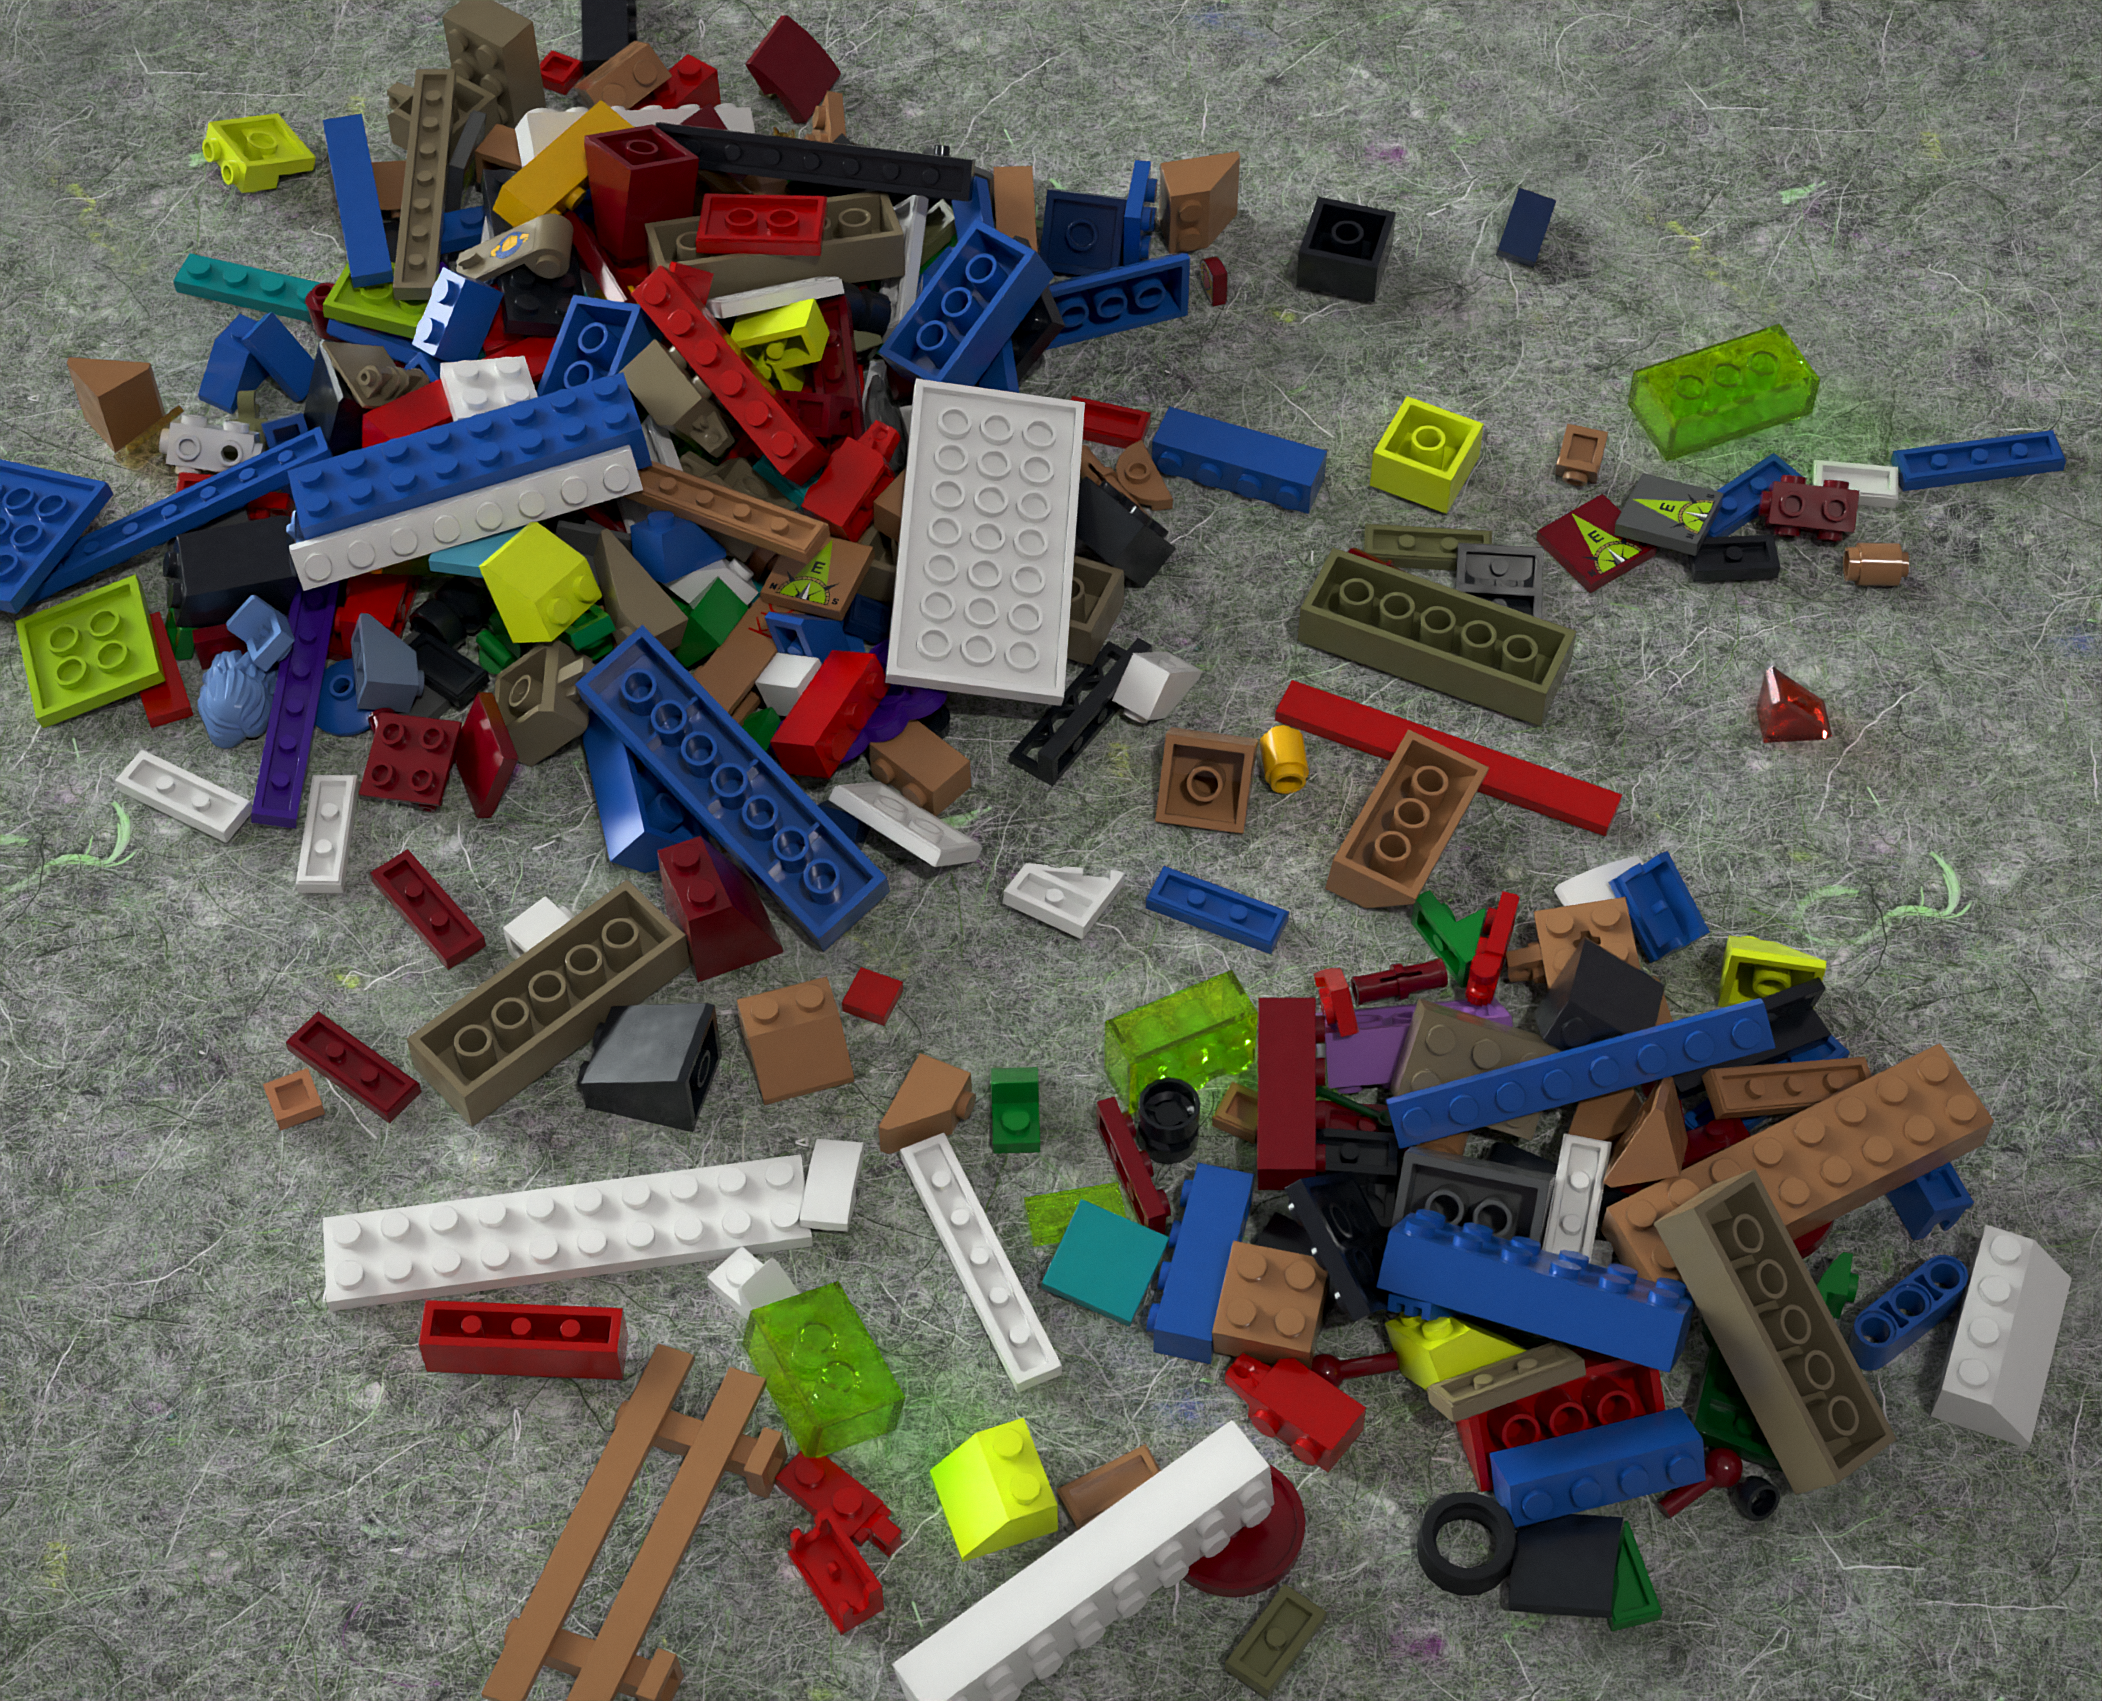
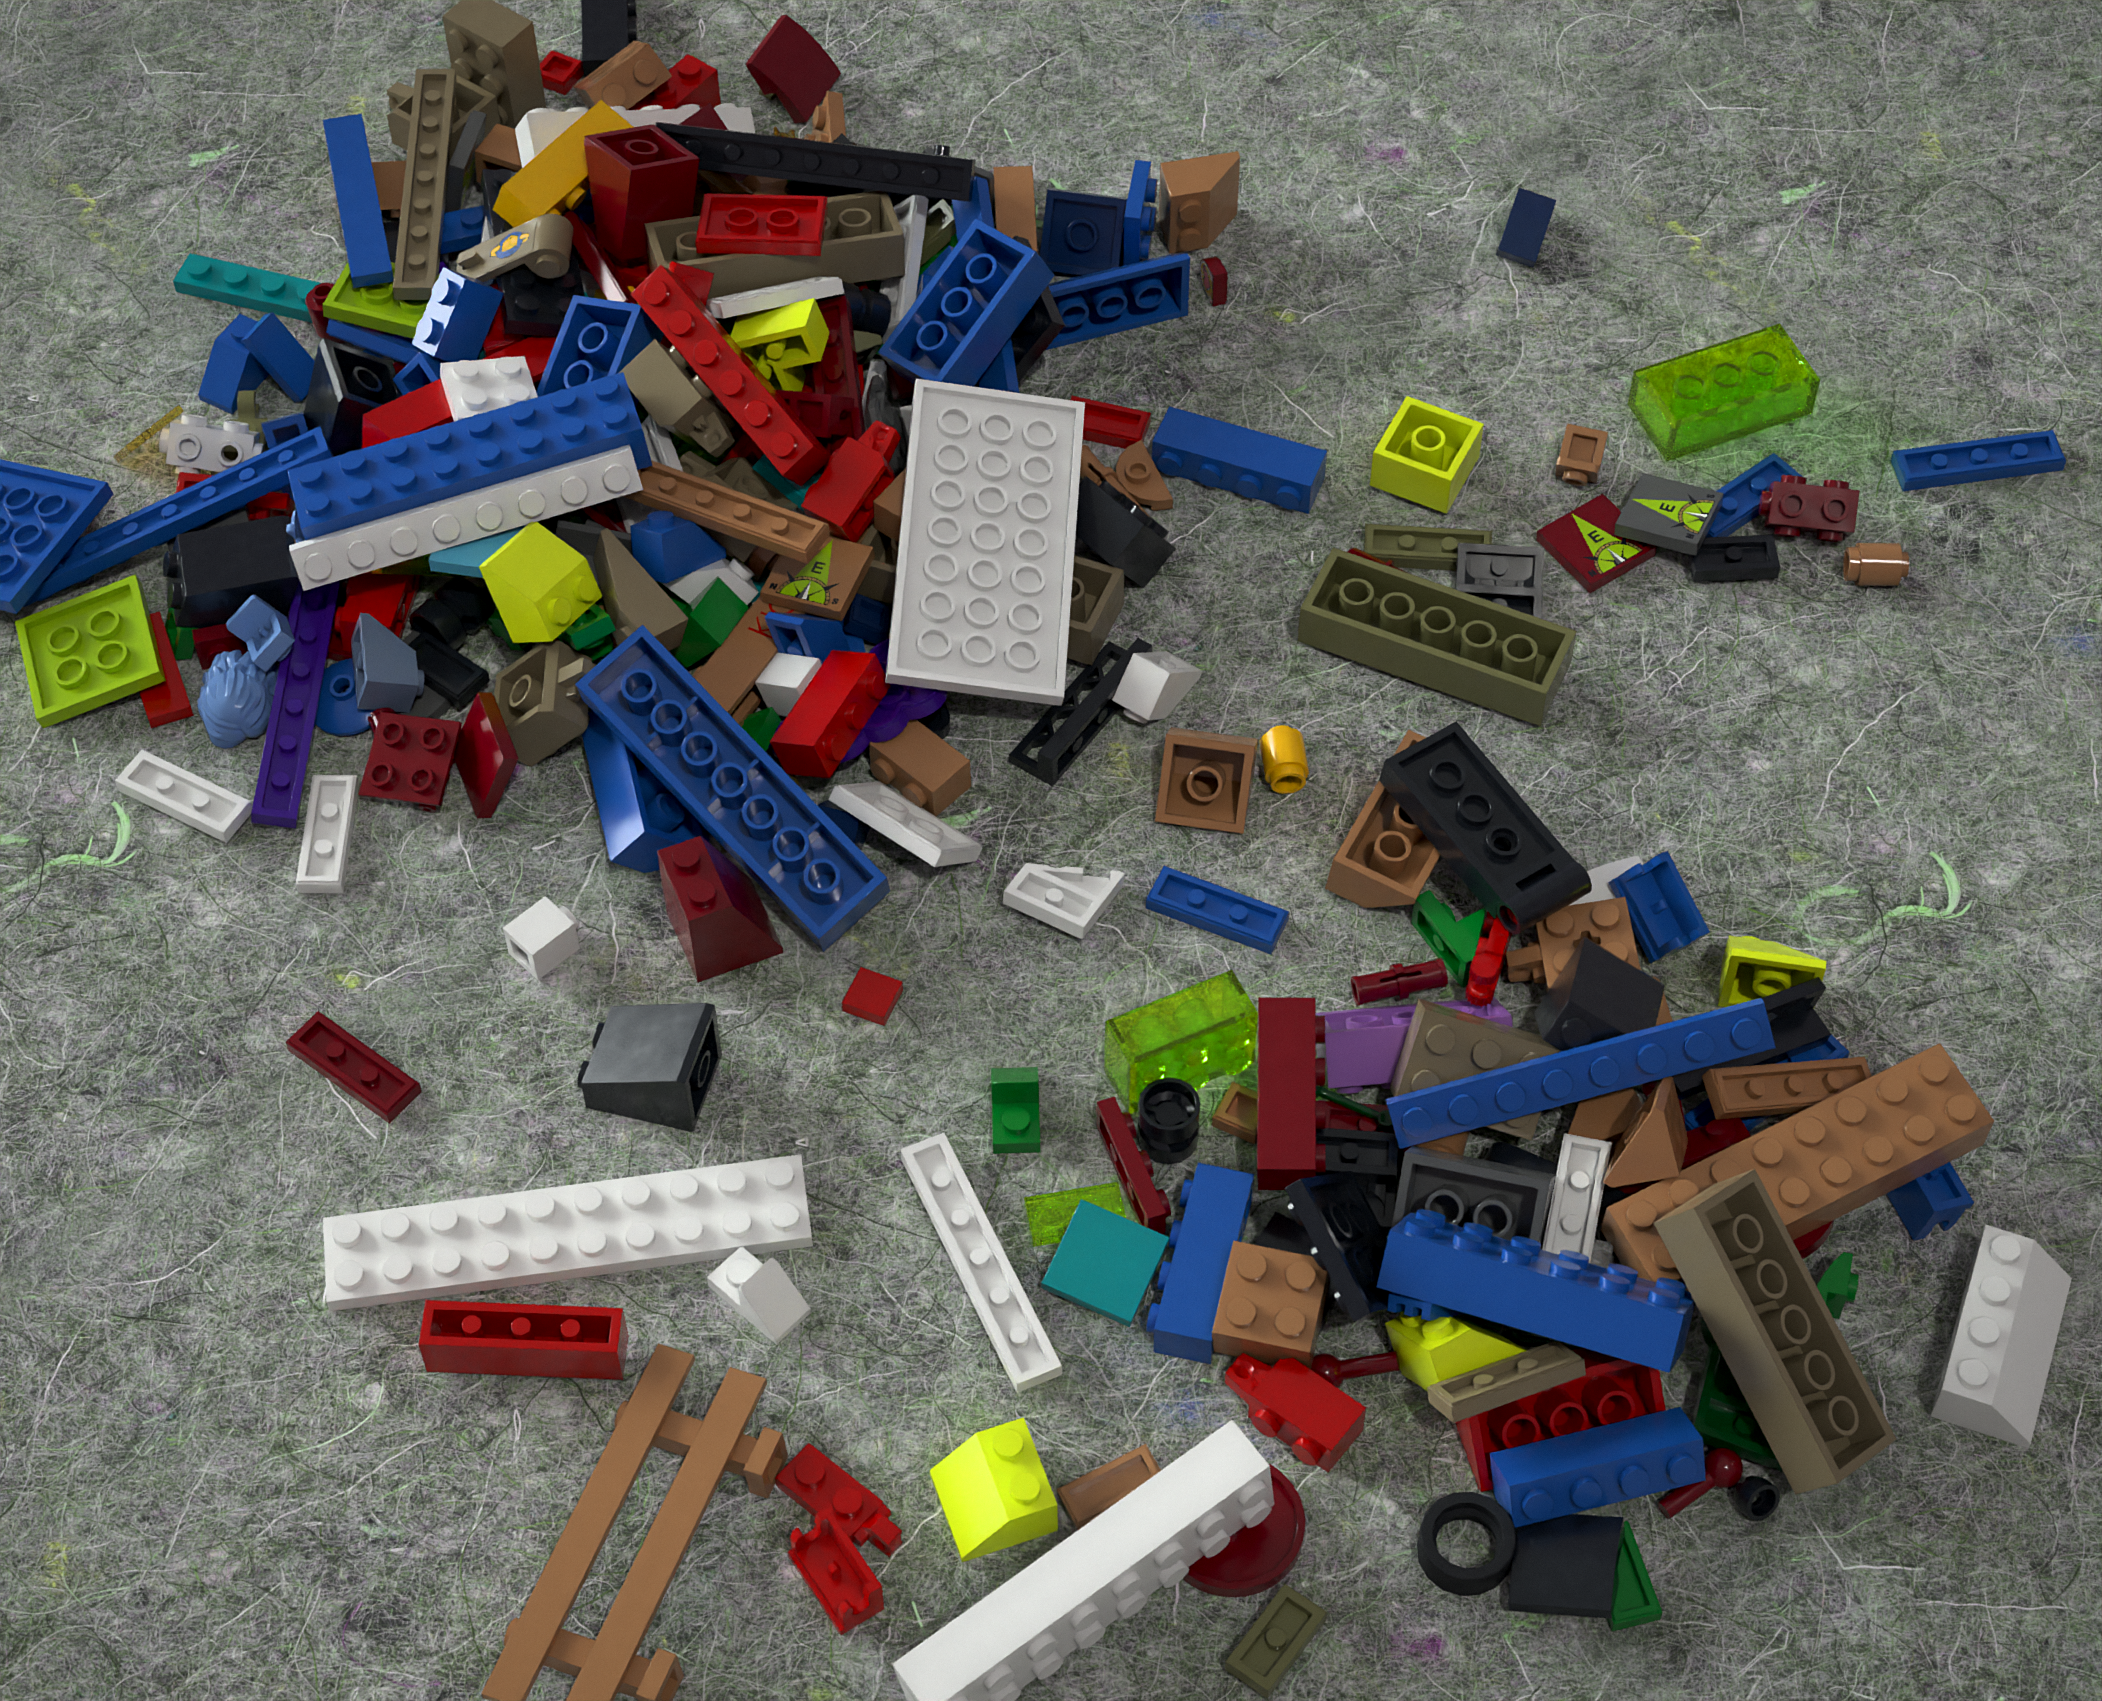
(116, 397): medium nougat slope -> none
(256, 151): neon yellow plate -> none
(294, 1099): nougat plate -> none
(373, 373): dark tan hinge -> none
(428, 909): dark red plate -> none
(497, 651): green plate -> none
(548, 1002): dark tan brick -> none
(795, 1040): medium nougat slope -> none
(823, 1370): clear neon green brick -> none
(831, 1185): white slope -> none
(926, 1104): medium nougat slope -> none
(1336, 1000): red hinge -> none
(1345, 249): black brick -> none
(1484, 829): none -> black hinge
(1507, 777): red tile -> none
(1790, 711): clear red slope -> none
(1876, 483): white tile -> none
(1913, 1293): blue beam -> none

